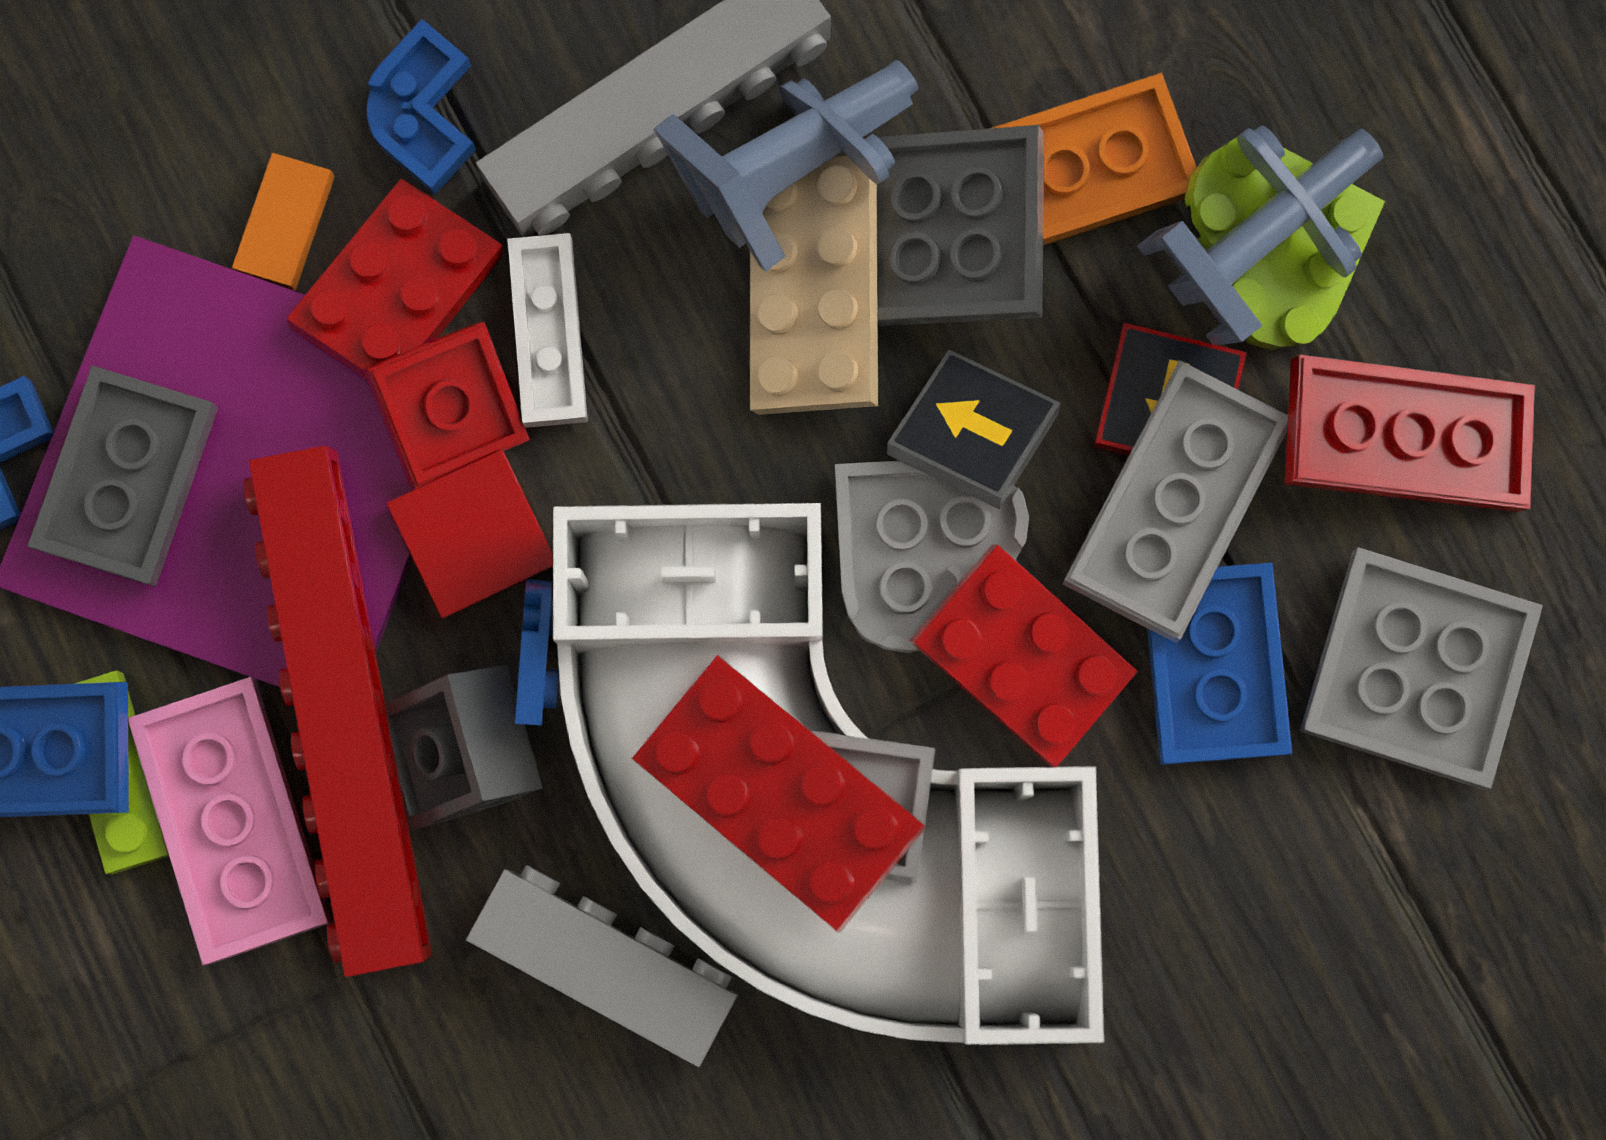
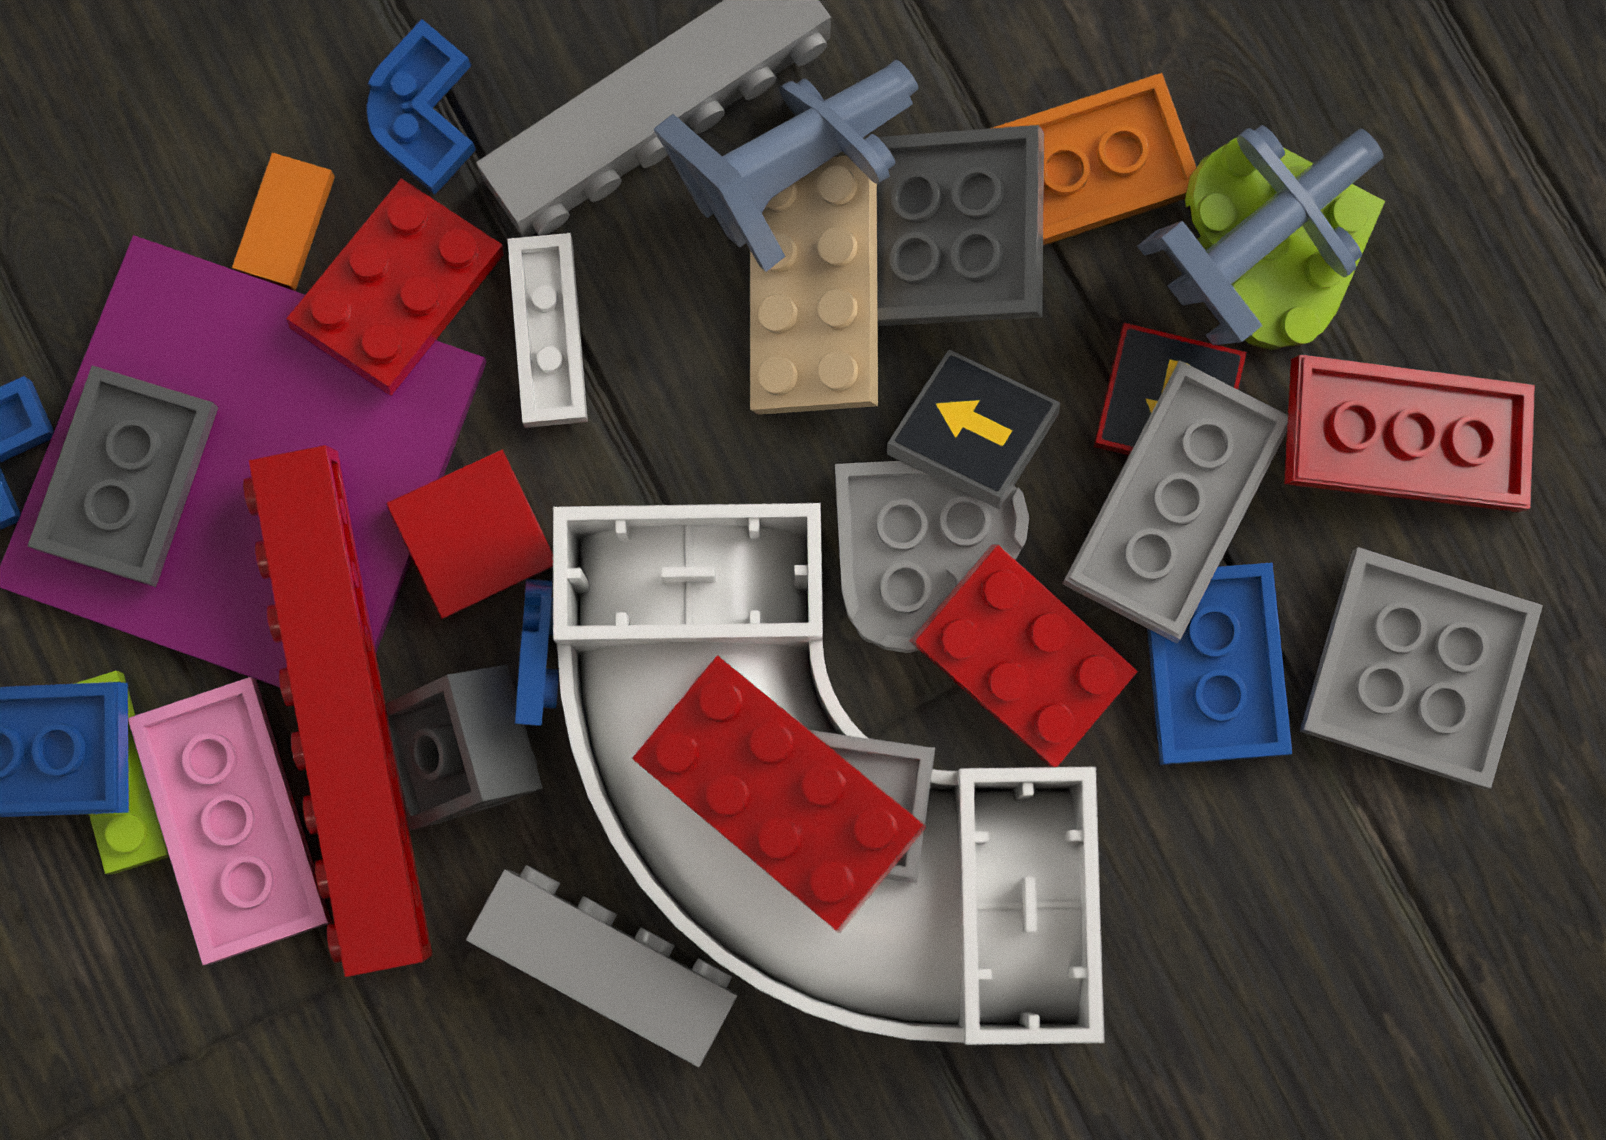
(446, 404): red tile -> none

